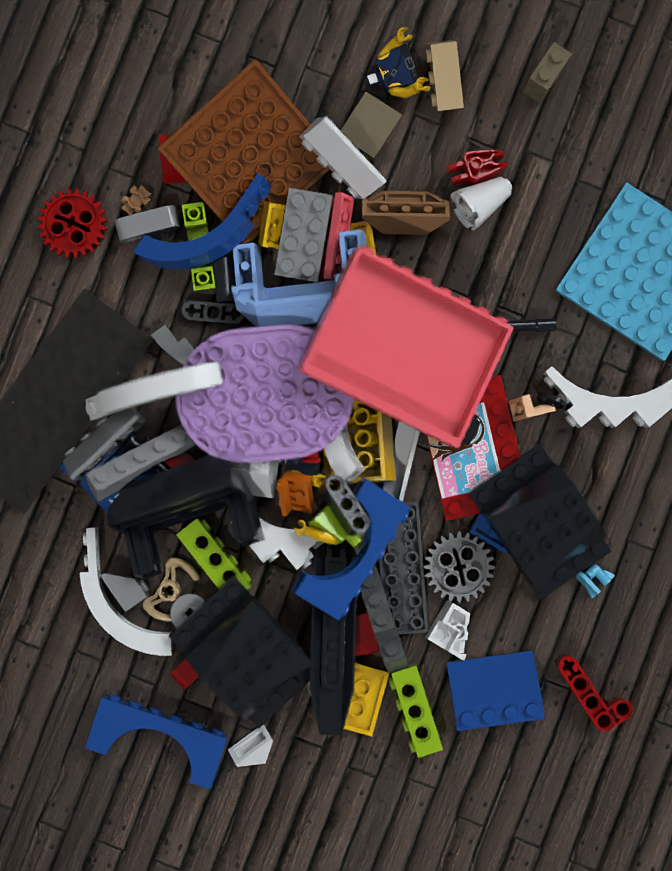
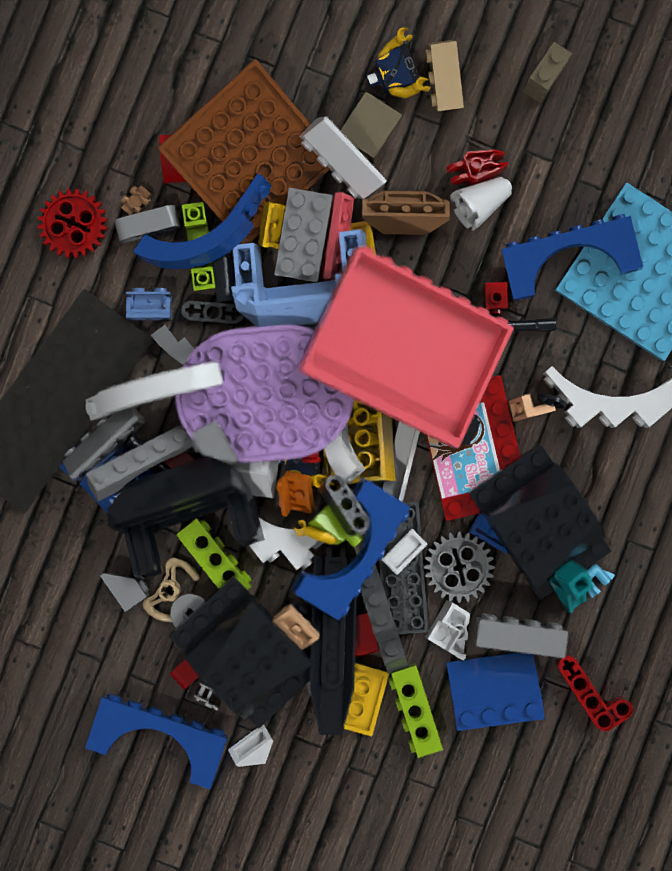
(105, 613): white arch -> none
(149, 305): none -> medium blue hinge
(199, 696): none -> white piece
(214, 443): none -> light grey slope
(295, 624): none -> light nougat piece
(404, 552): none -> white tile
(495, 297): none -> red brick
(520, 636): none -> light grey brick
(571, 585): none -> teal arch
(612, 238): none -> blue arch

